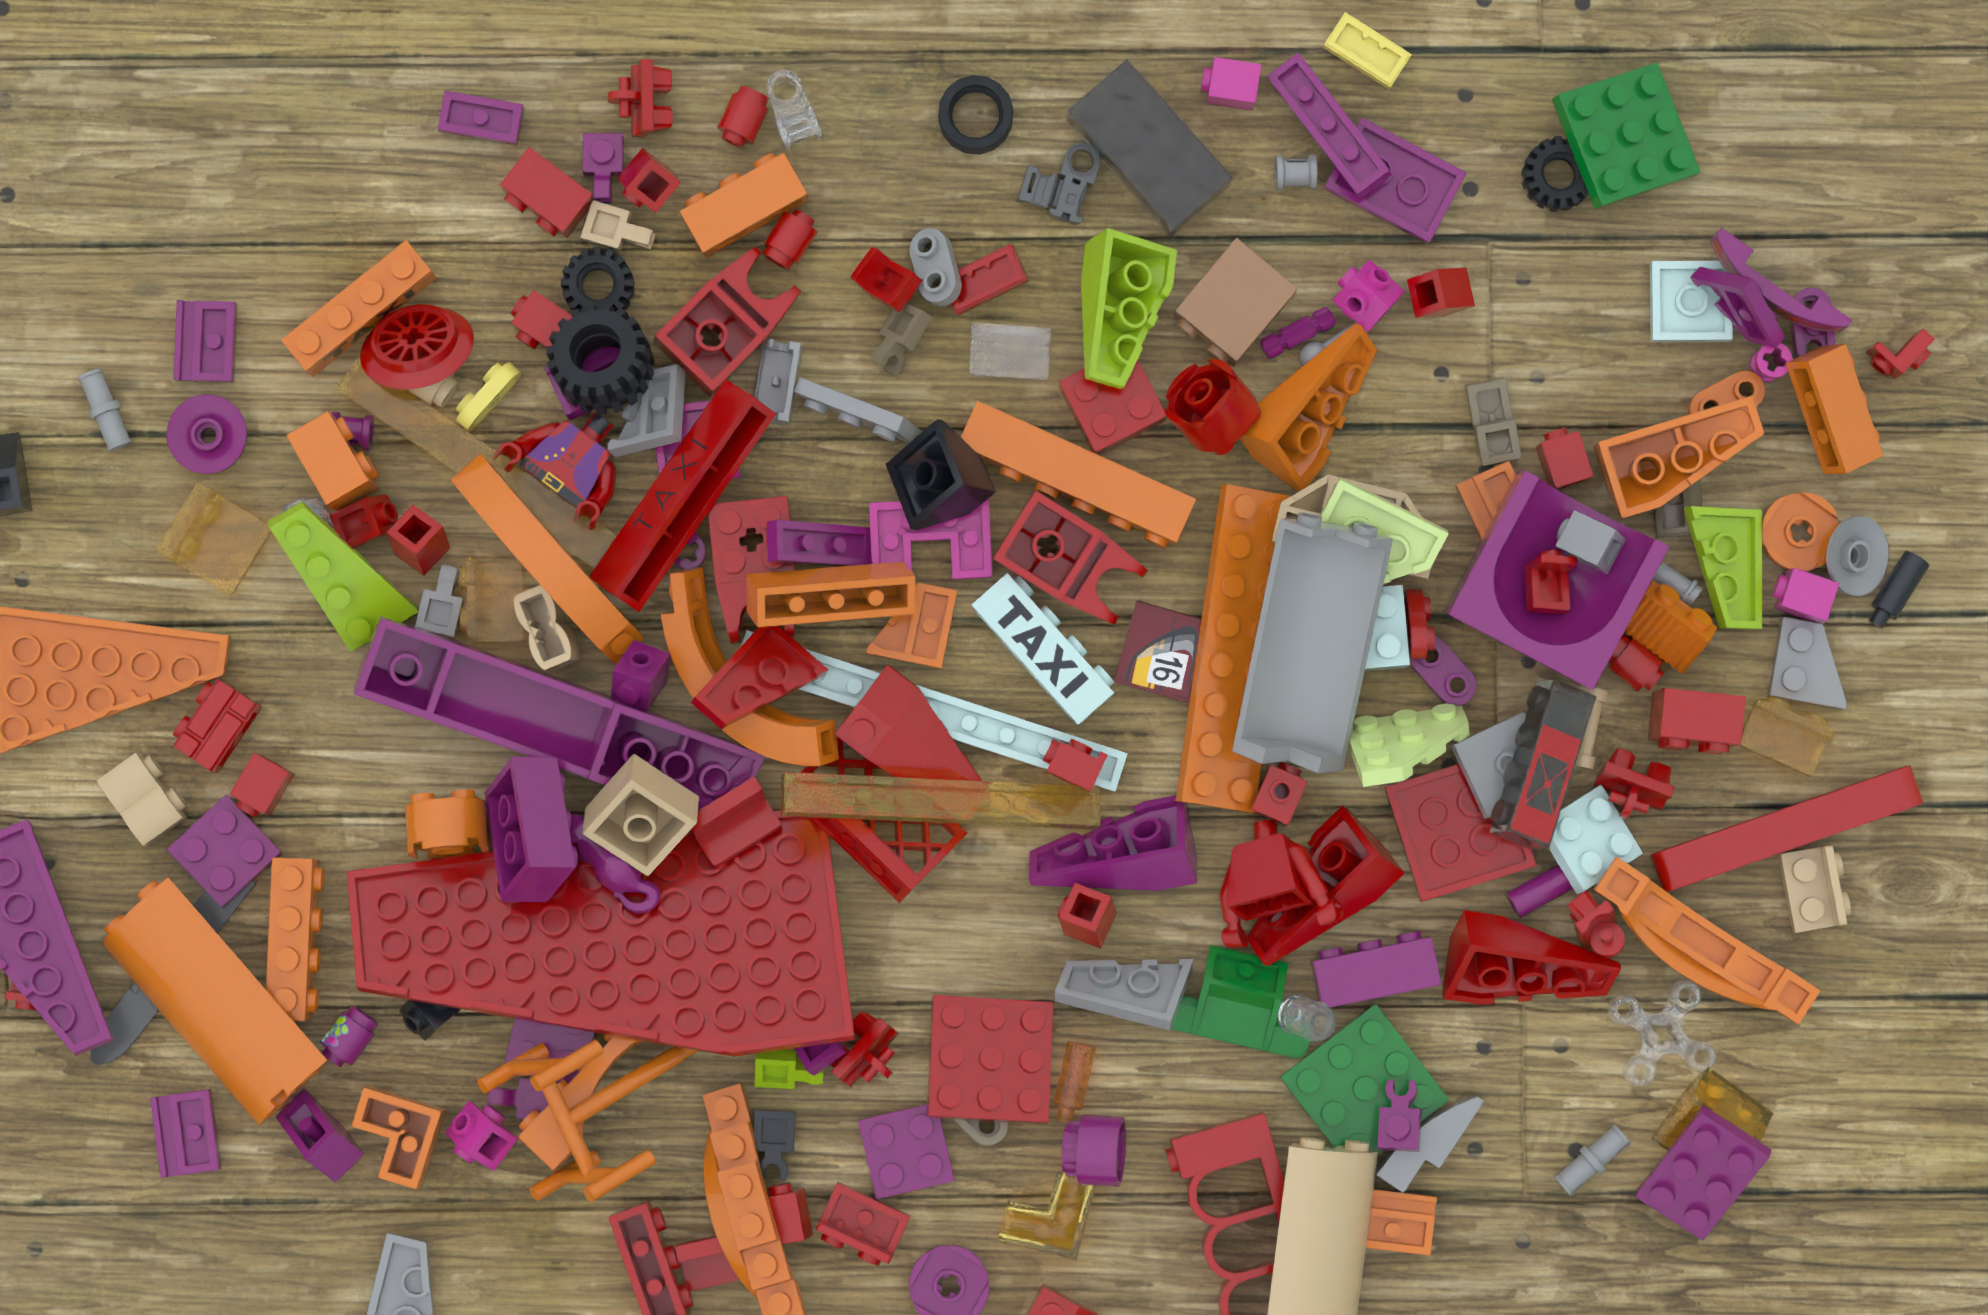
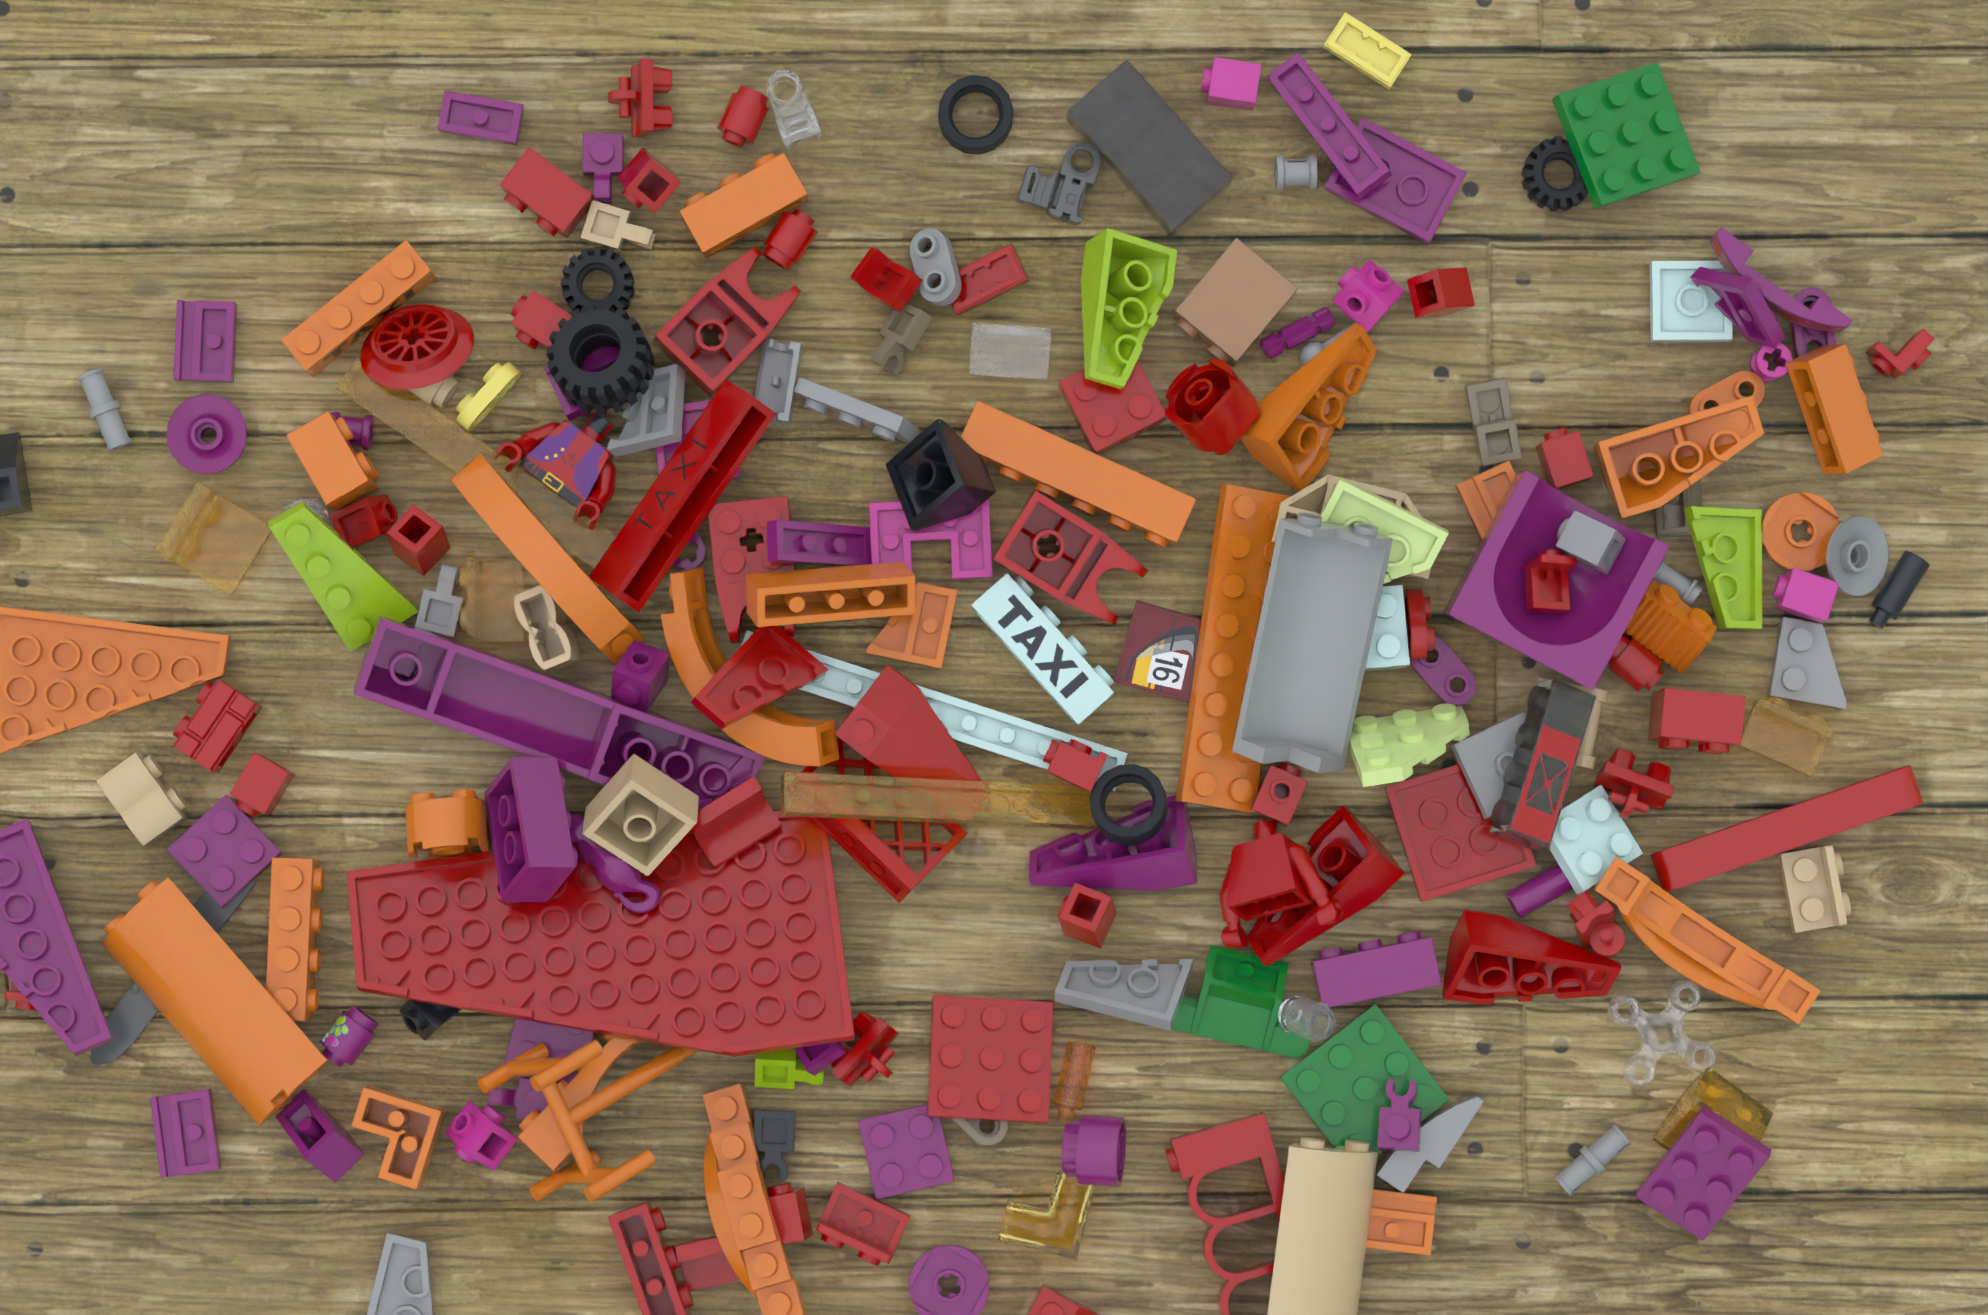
(1129, 774): none -> black tyre

